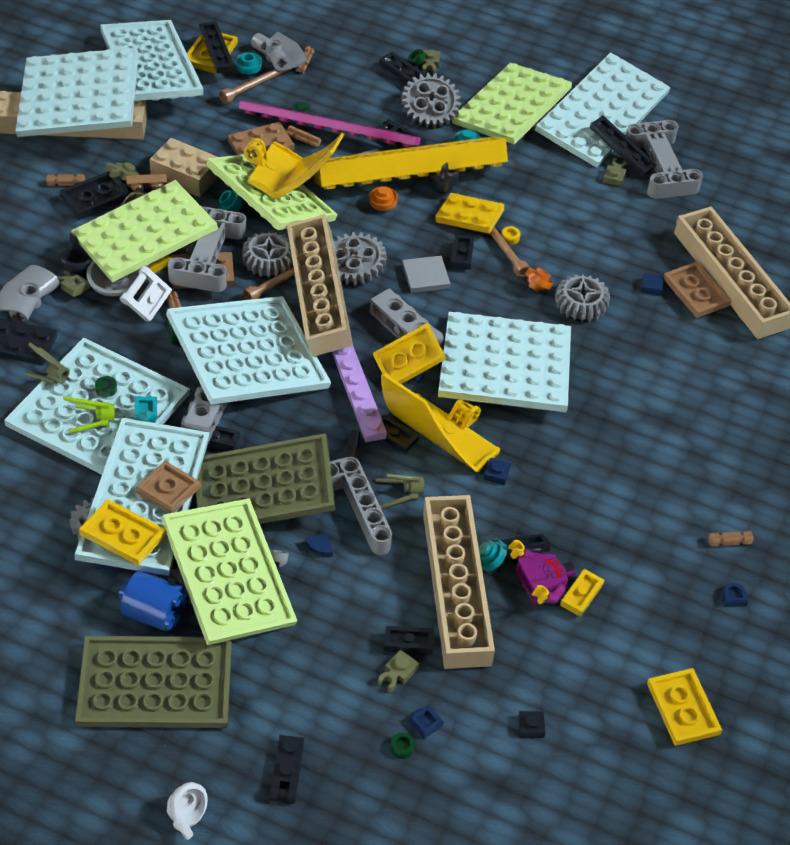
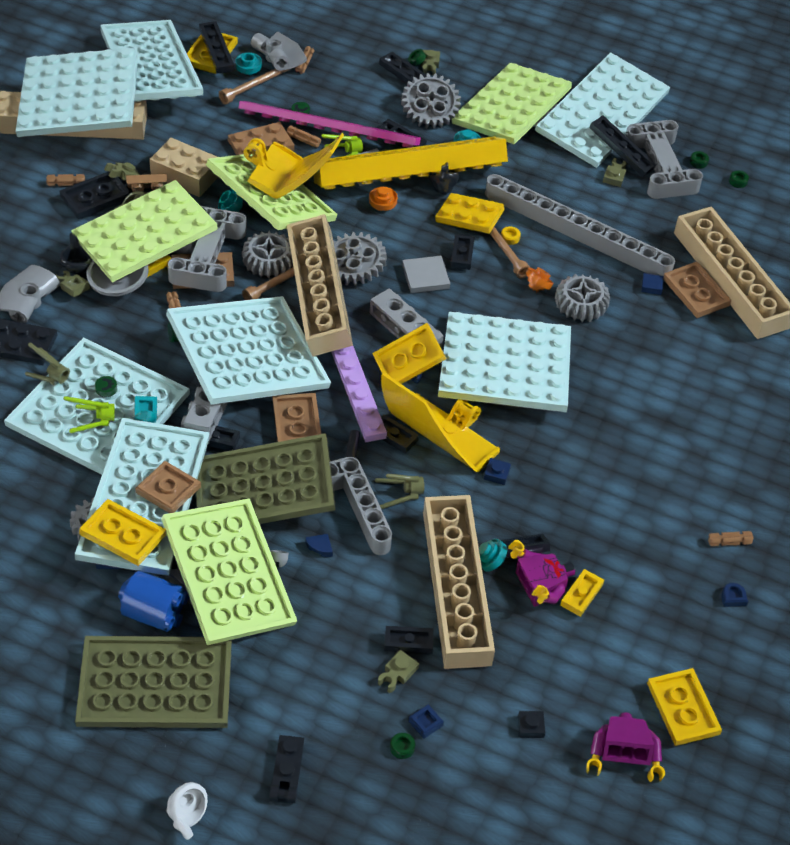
(151, 298): white plate -> none
(296, 416): none -> medium nougat plate
(353, 145): none -> lime plant
(578, 226): none -> light grey beam
(627, 742): none -> magenta torso
(699, 159): none -> dark green tile
(739, 179): none -> dark green tile

